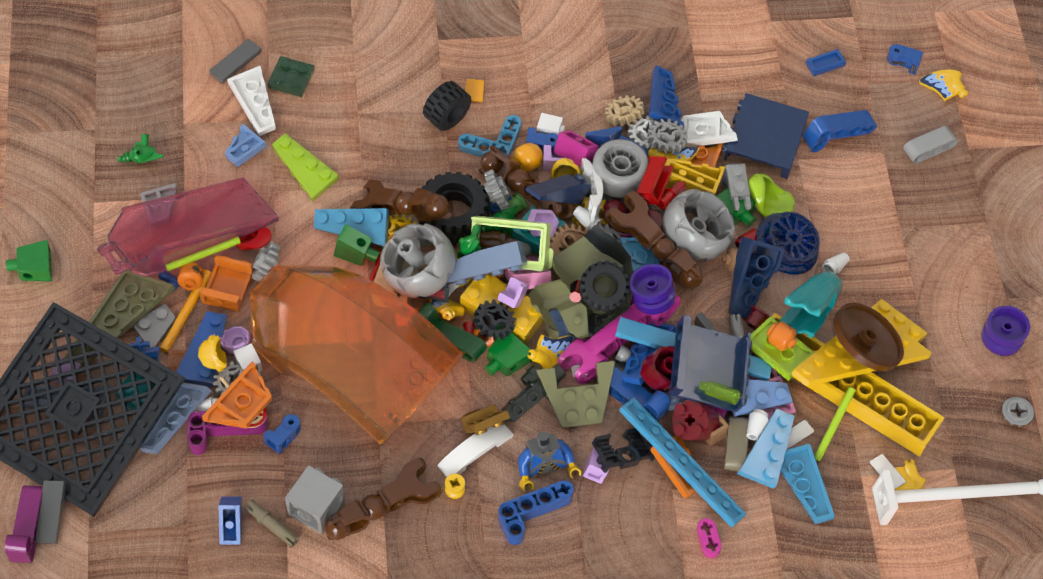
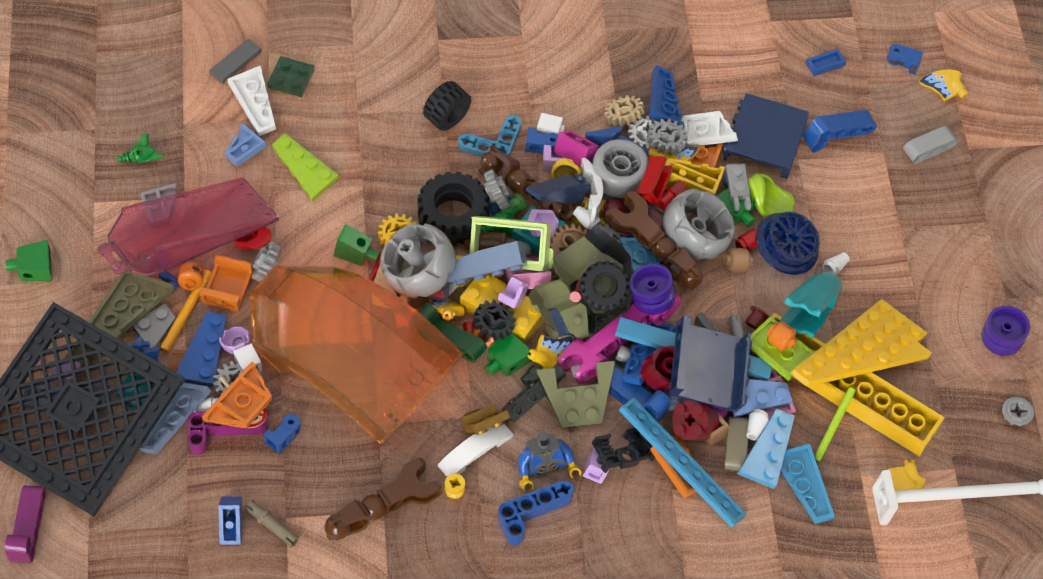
(50, 512): dark grey tile -> none
(203, 253): lime bar -> none
(211, 354): yellow hair -> none
(315, 498): light grey brick -> none
(367, 221): dark azure wing -> none
(420, 204): reddish brown piece -> none
(469, 243): green piece -> none
(475, 89): light orange slope -> none
(529, 156): light orange hair -> none
(704, 539): dark pink beam -> none
(720, 391): clear neon green cylinder -> none
(752, 271): dark blue wedge -> none
(799, 432): white sticker -> none
(868, 337): reddish brown dish -> none
(881, 463): white sticker -> none

